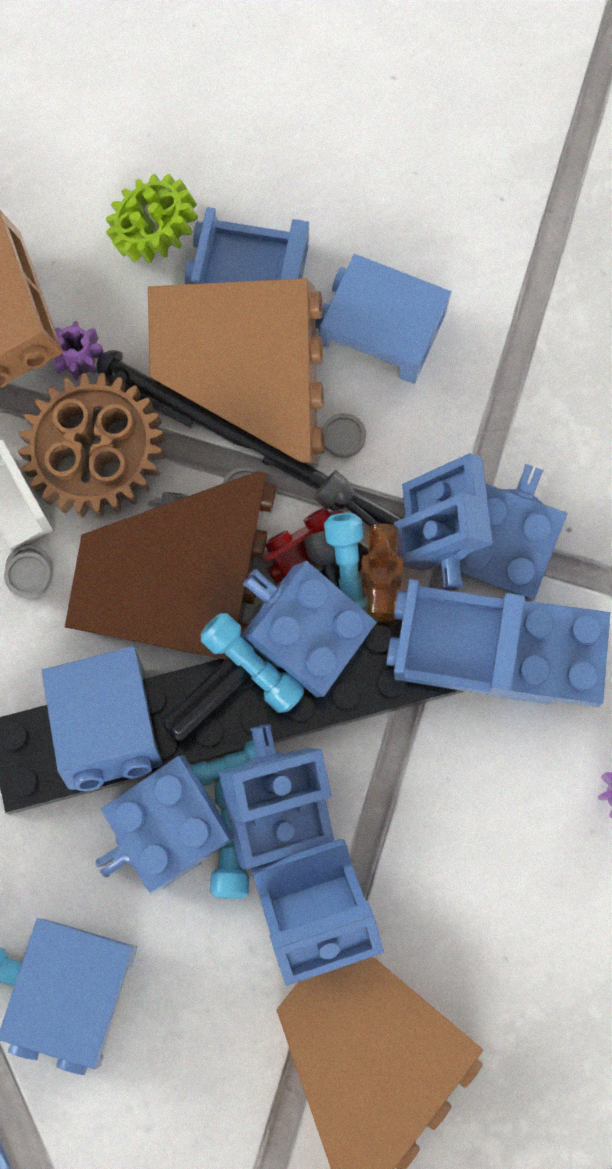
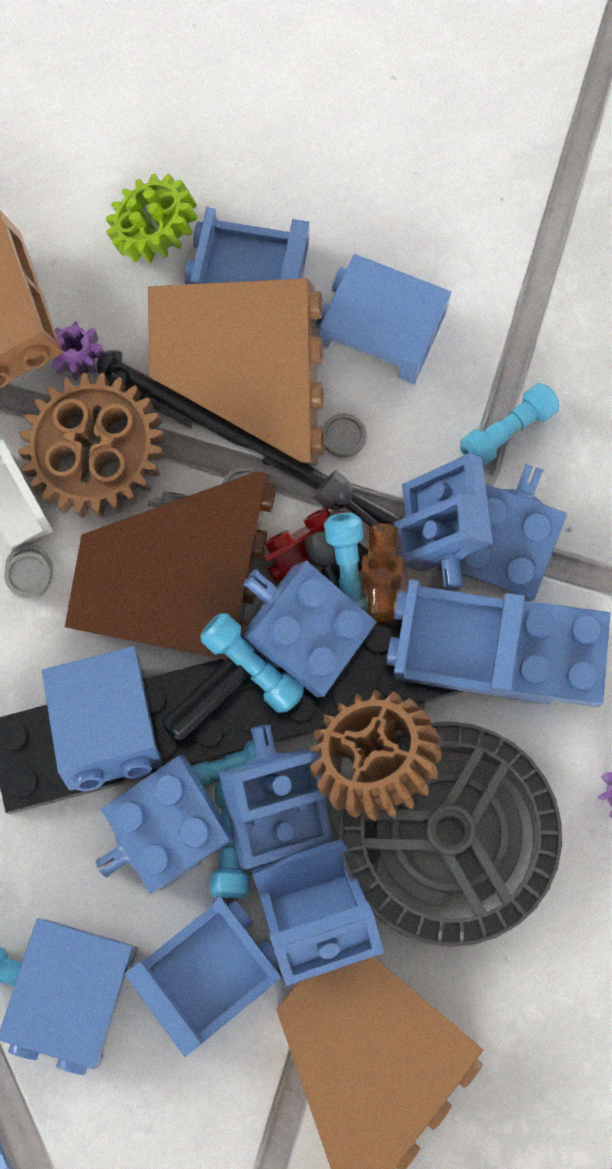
(205, 975): none -> medium blue panel
(382, 770): none -> medium nougat gear
(479, 861): none -> dark grey piece
(537, 404): none -> medium azure piece

